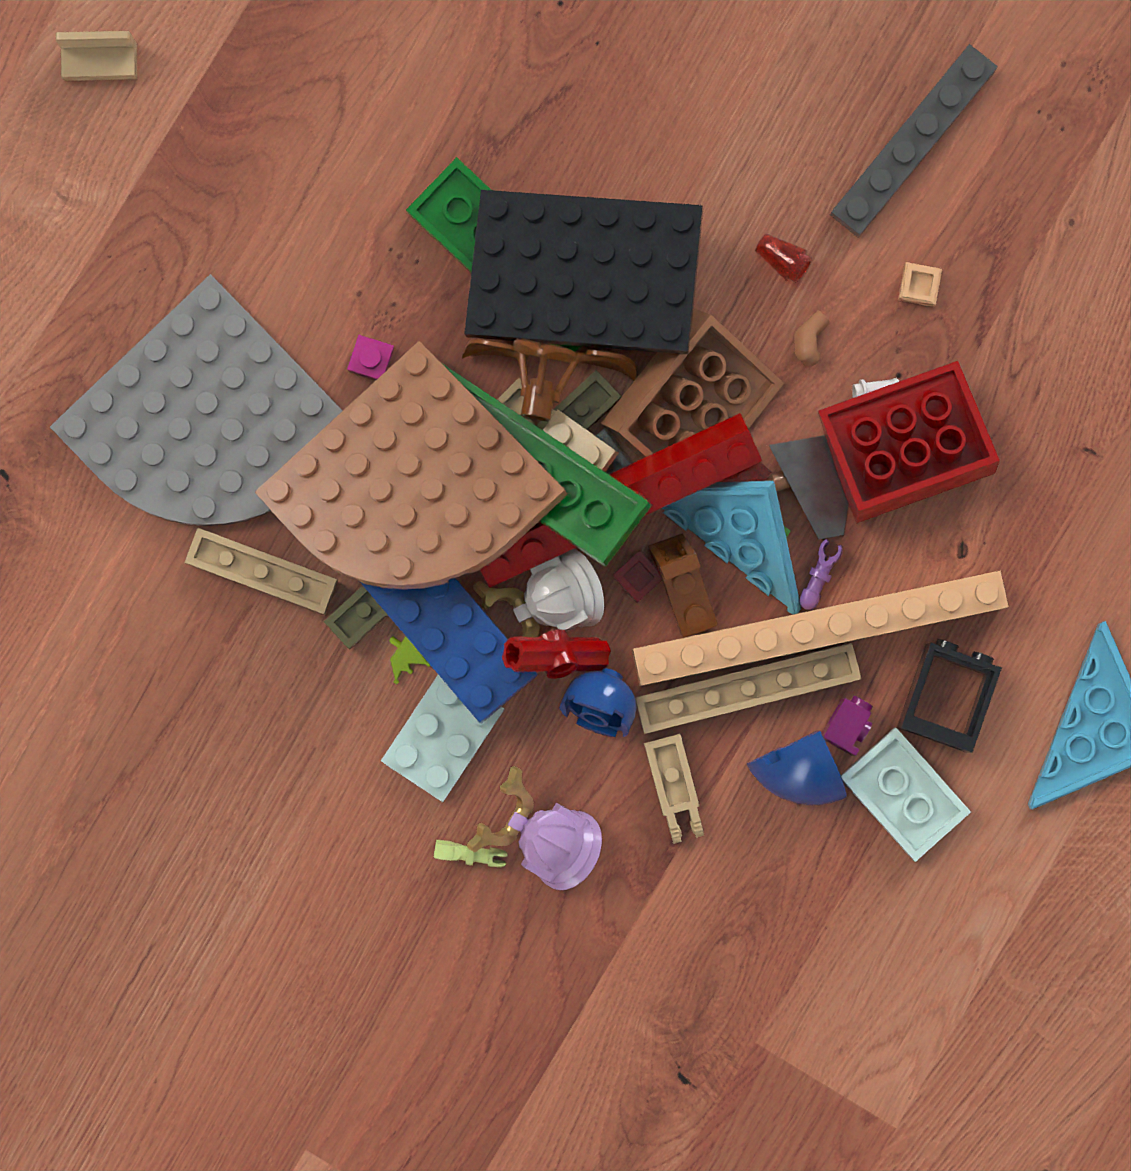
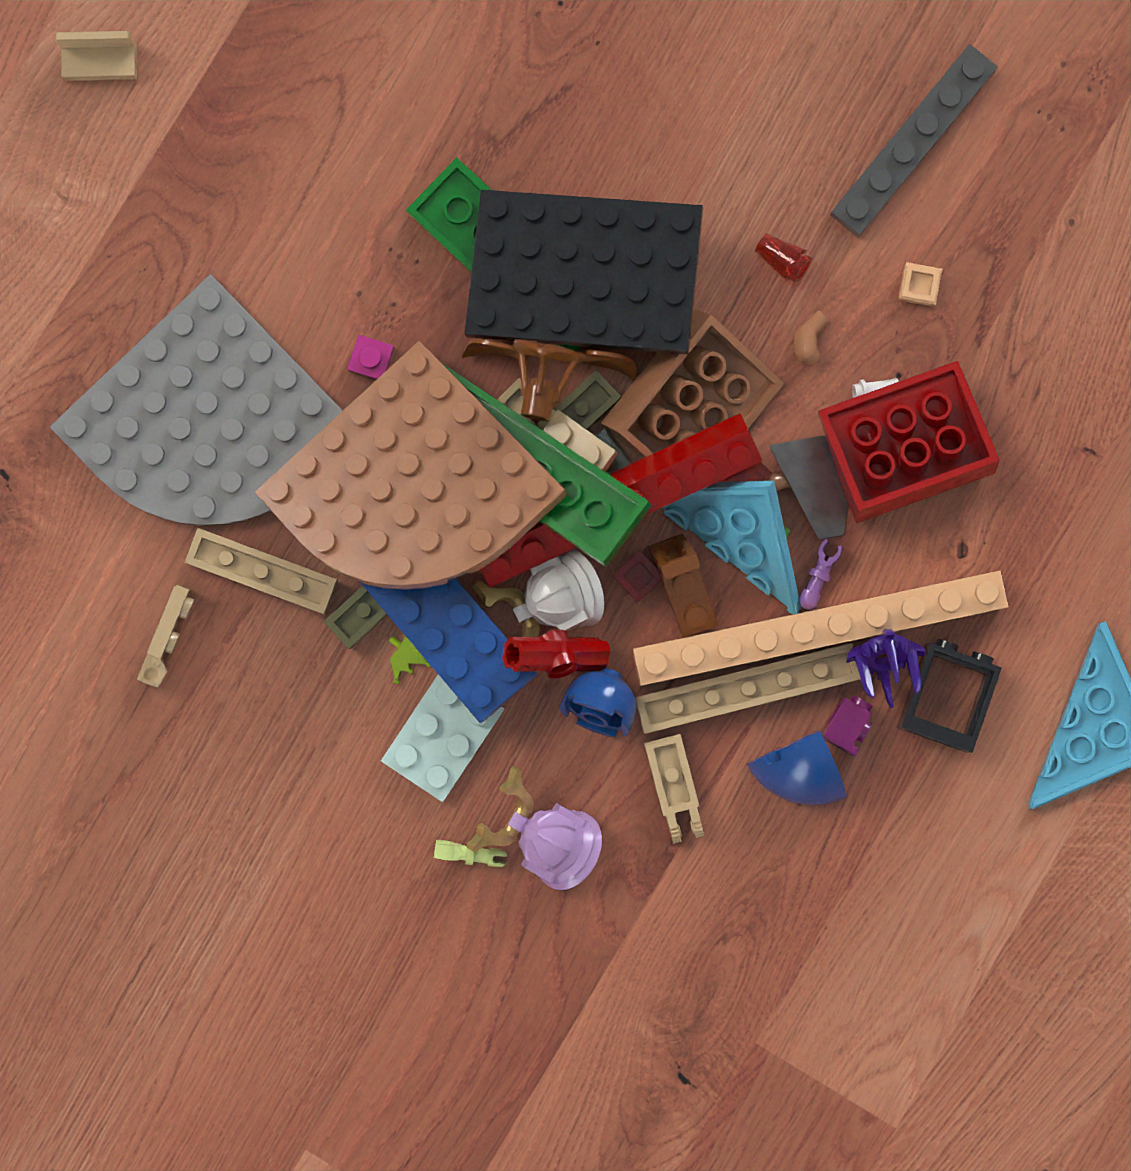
(165, 638): none -> tan hinge
(898, 651): none -> dark purple piece
(905, 794): light aqua plate -> none

